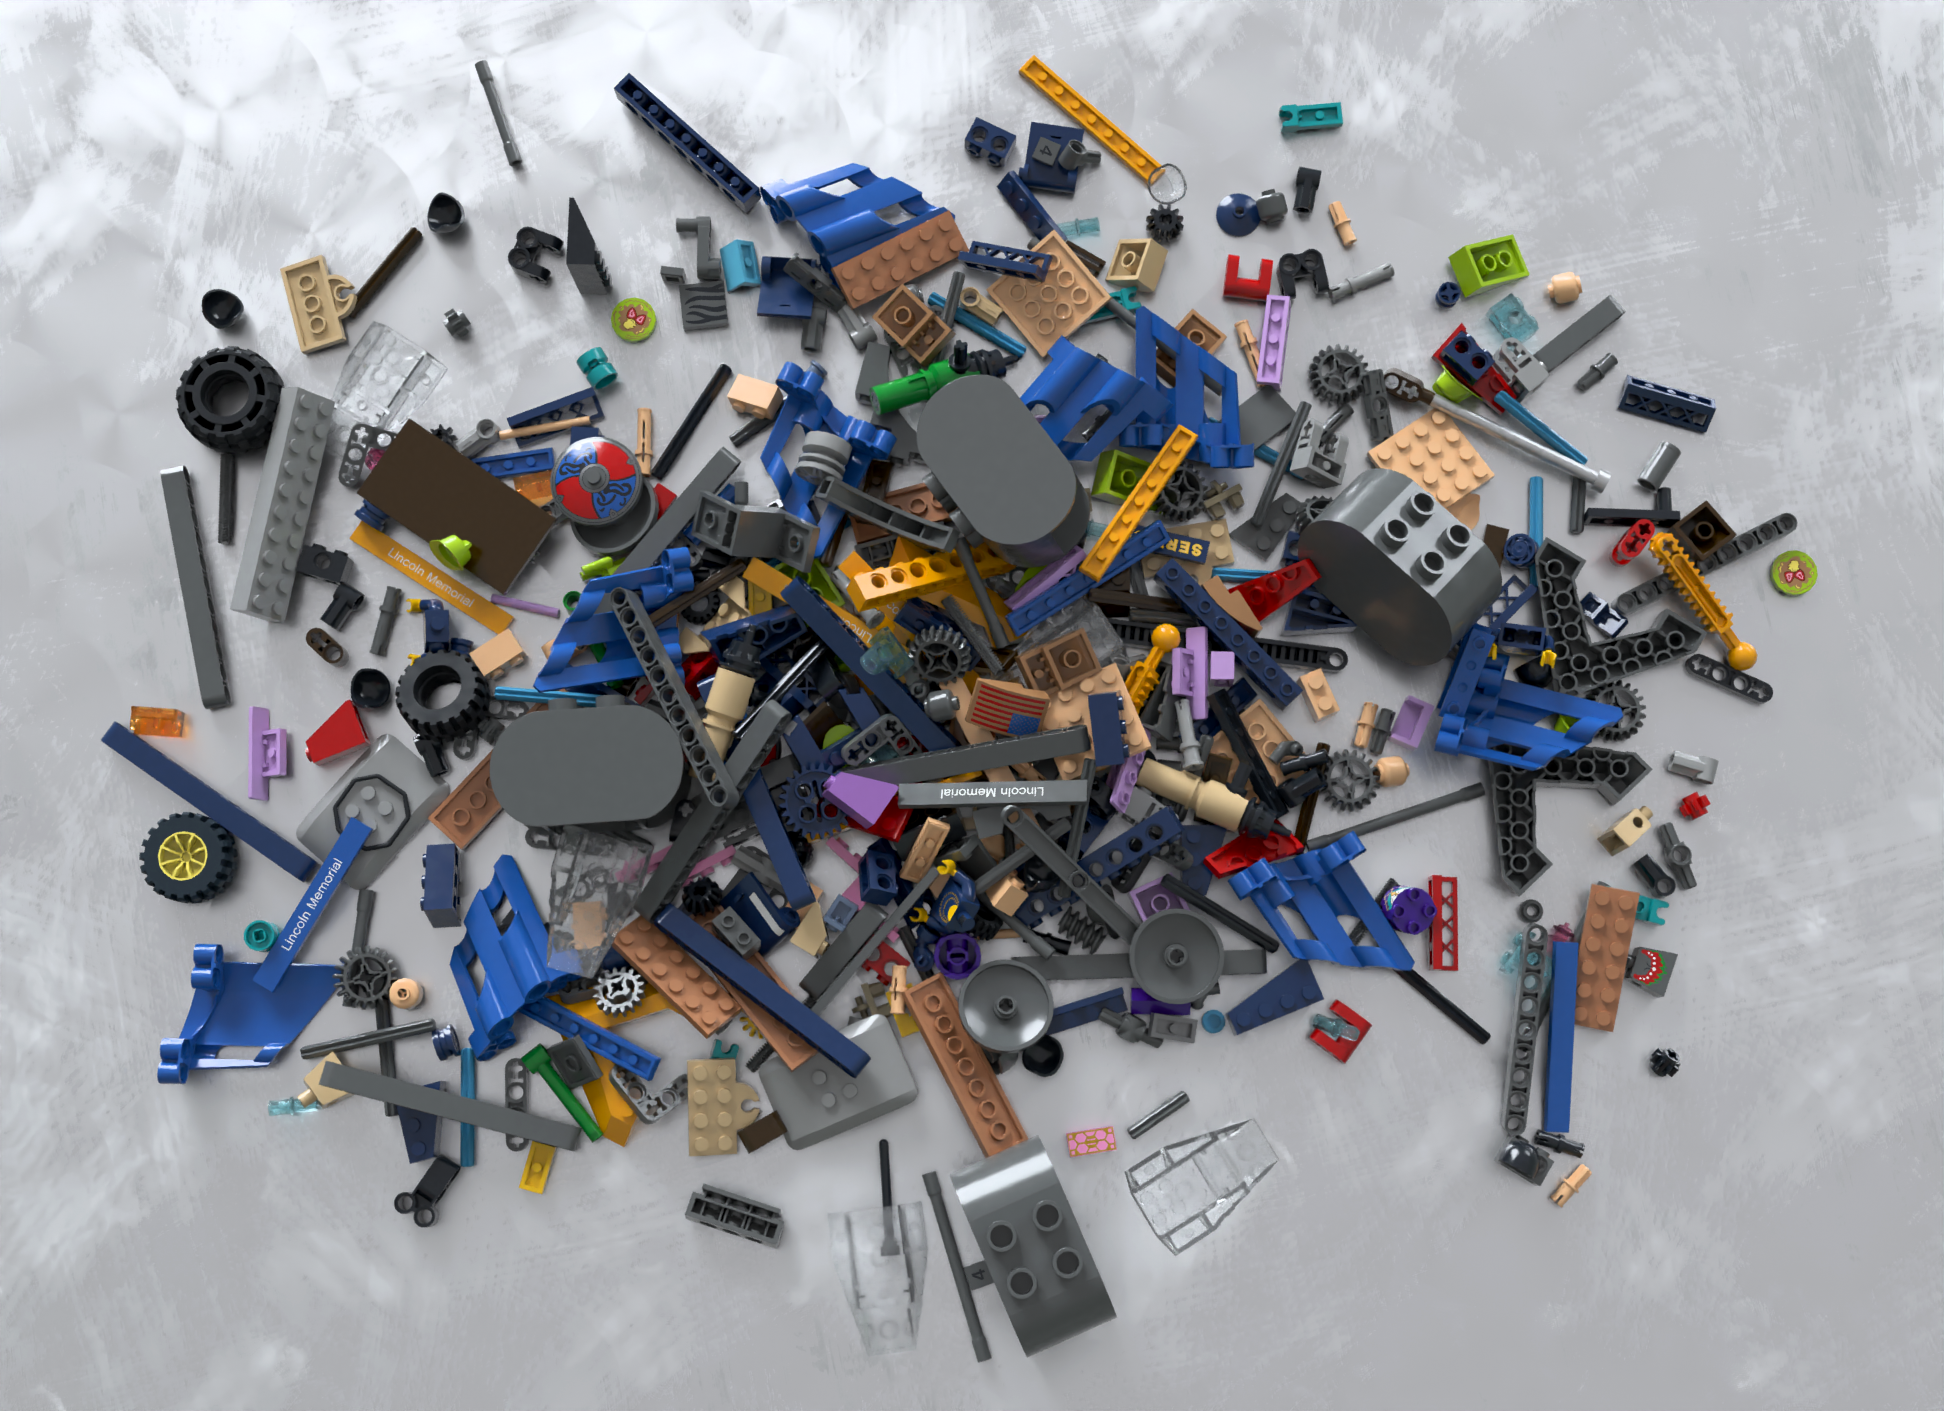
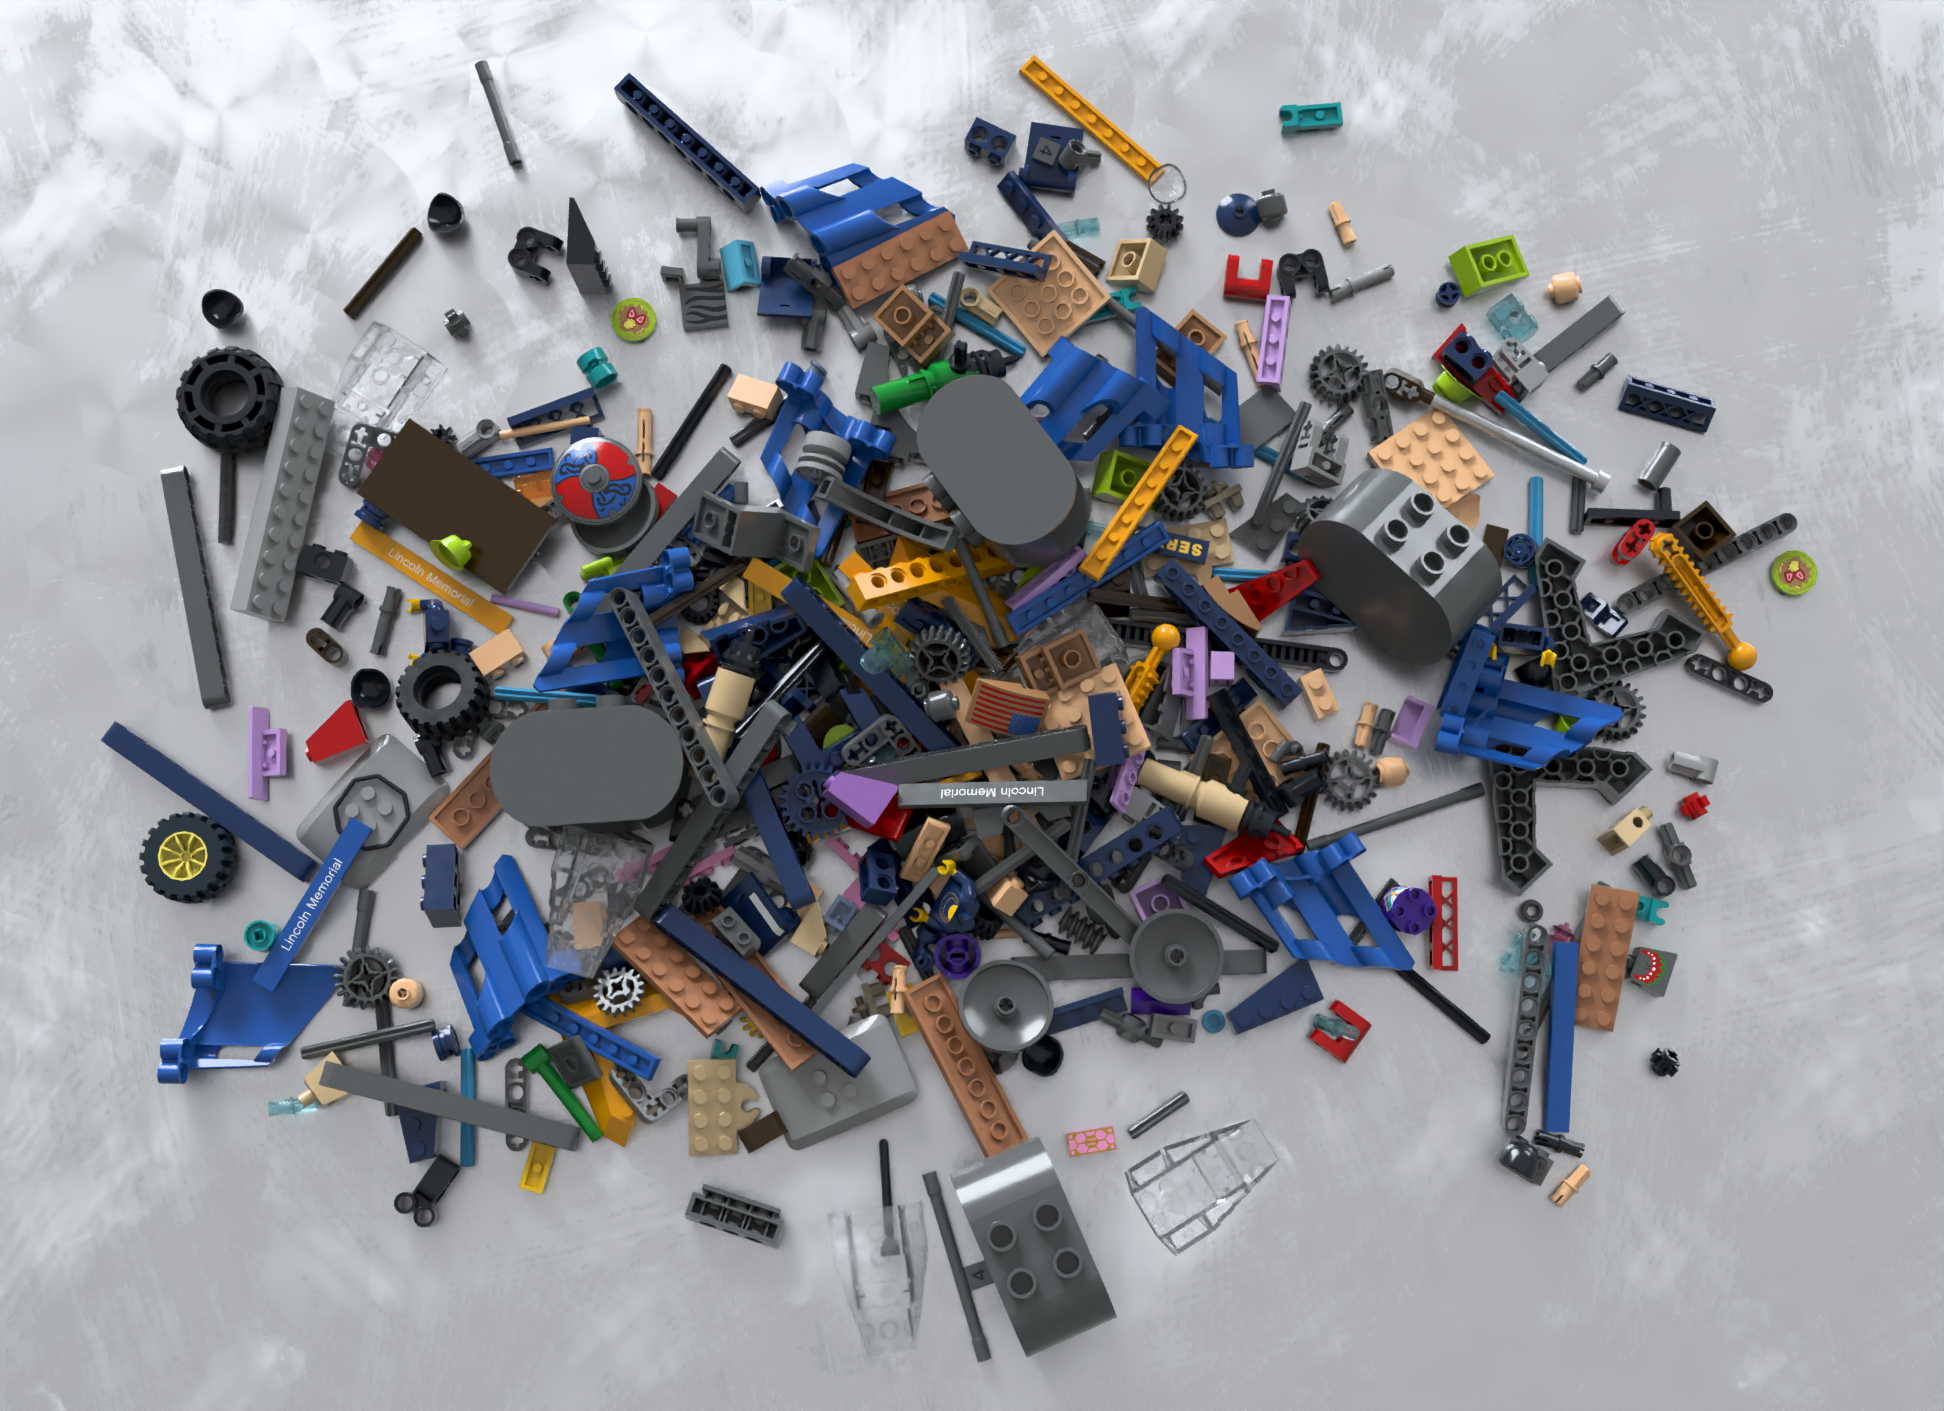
(157, 721): clear orange hinge -> none
(317, 303): tan plate -> none
(1189, 745): light grey pin -> none
(1307, 184): black piece -> none

